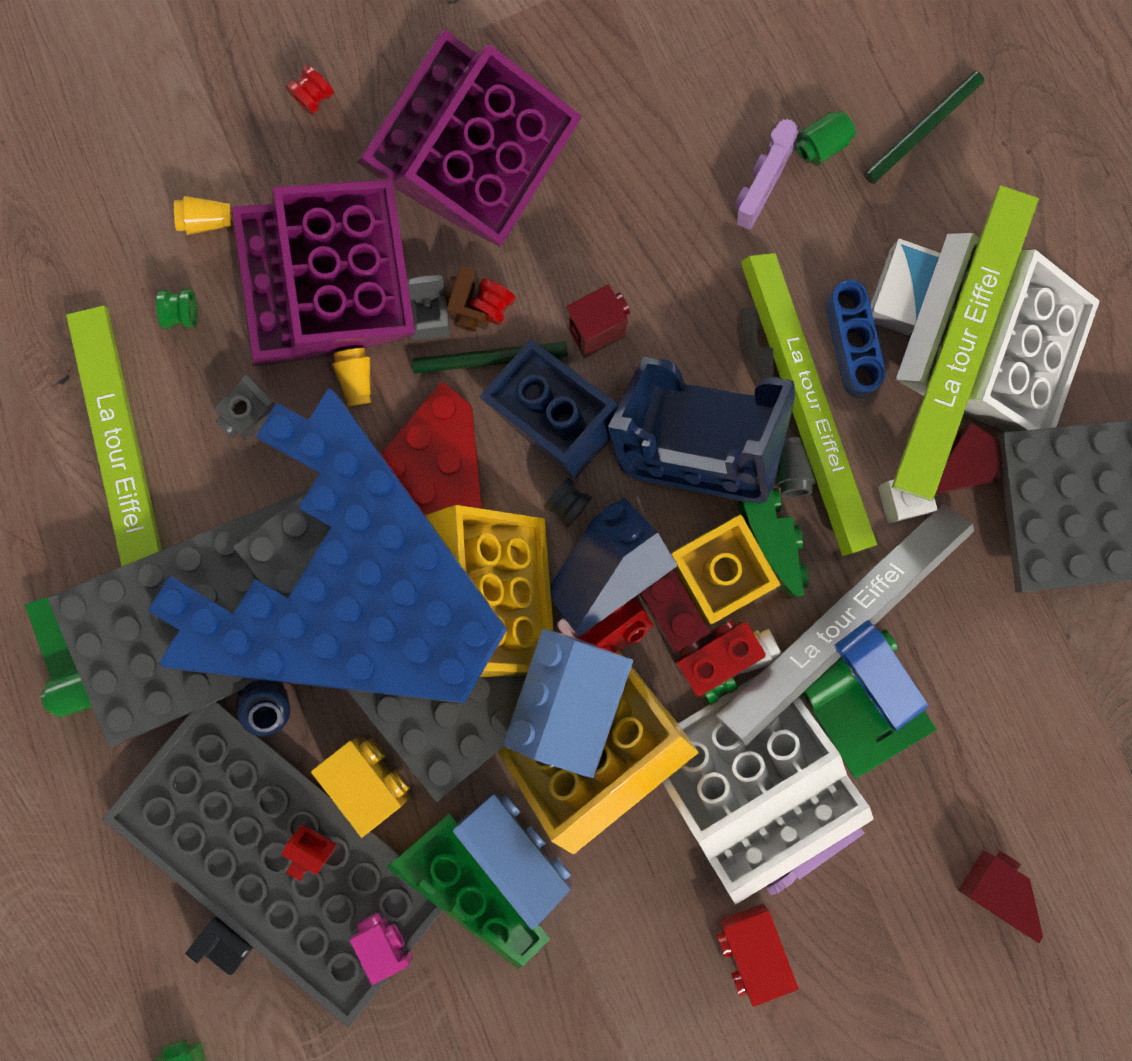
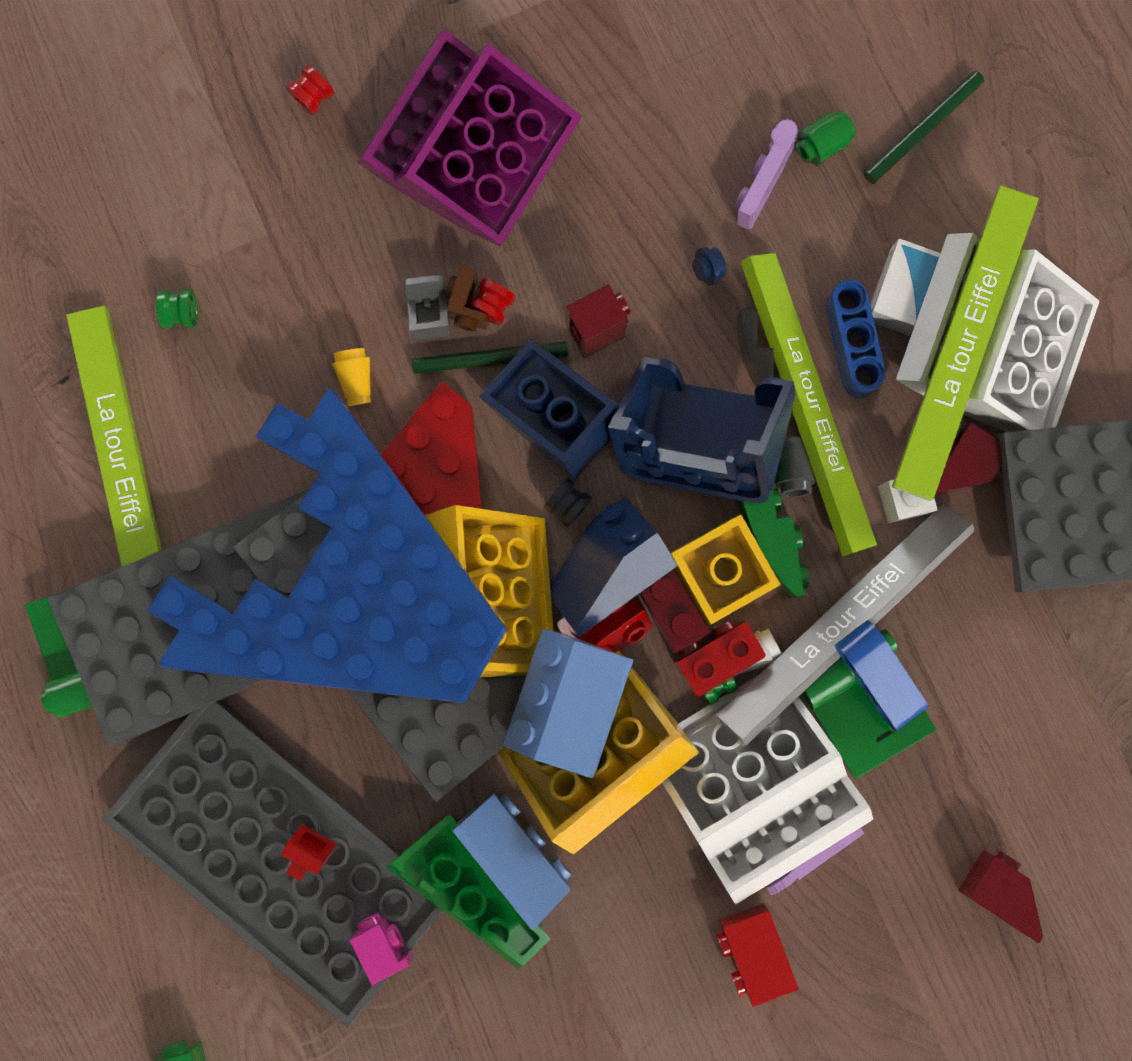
(201, 215): yellow cone -> none
(220, 946): black panel -> none
(258, 409): dark grey brick -> none
(263, 707): dark blue head -> none
(322, 271): magenta slope -> none
(362, 784): yellow brick -> none
(709, 265): none -> dark blue plate

